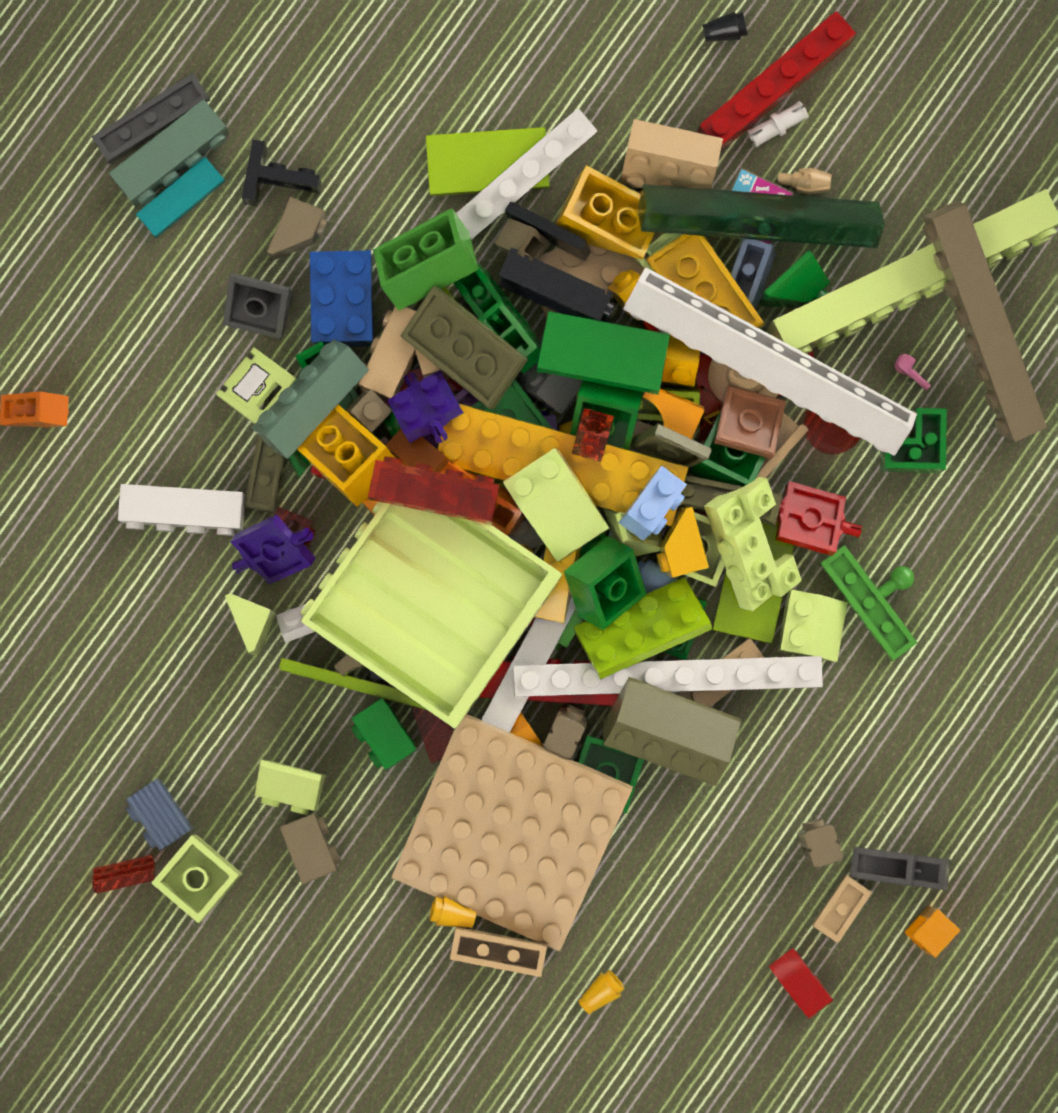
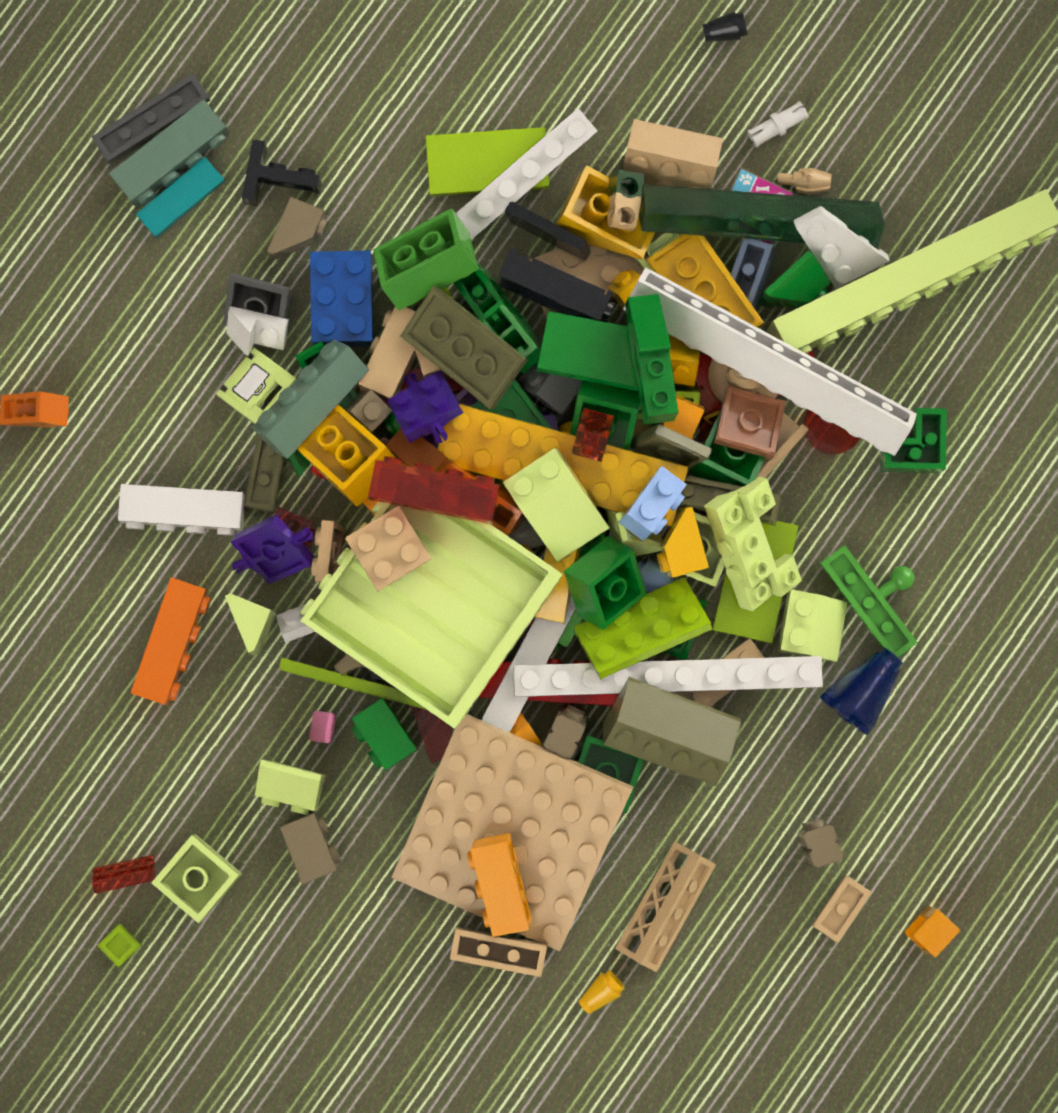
(119, 945): none -> lime tile
(158, 815): sand blue brick -> none
(170, 642): none -> orange brick
(253, 328): none -> white slope
(322, 727): none -> bright pink slope
(330, 542): none -> tan plate
(388, 548): none -> tan plate
(451, 913): yellow cone -> none
(500, 885): none -> light orange brick
(522, 238): dark tan brick -> none
(624, 199): none -> leg
(651, 359): none -> green brick
(670, 909): none -> tan fence
(779, 80): red brick -> none
(801, 983): red slope -> none
(813, 519): plate -> none
(837, 248): none -> white wing
(864, 690): none -> clear blue cone
(900, 868): dark grey slope -> none
(904, 366): bright pink hand -> none
(984, 321): dark tan brick -> none

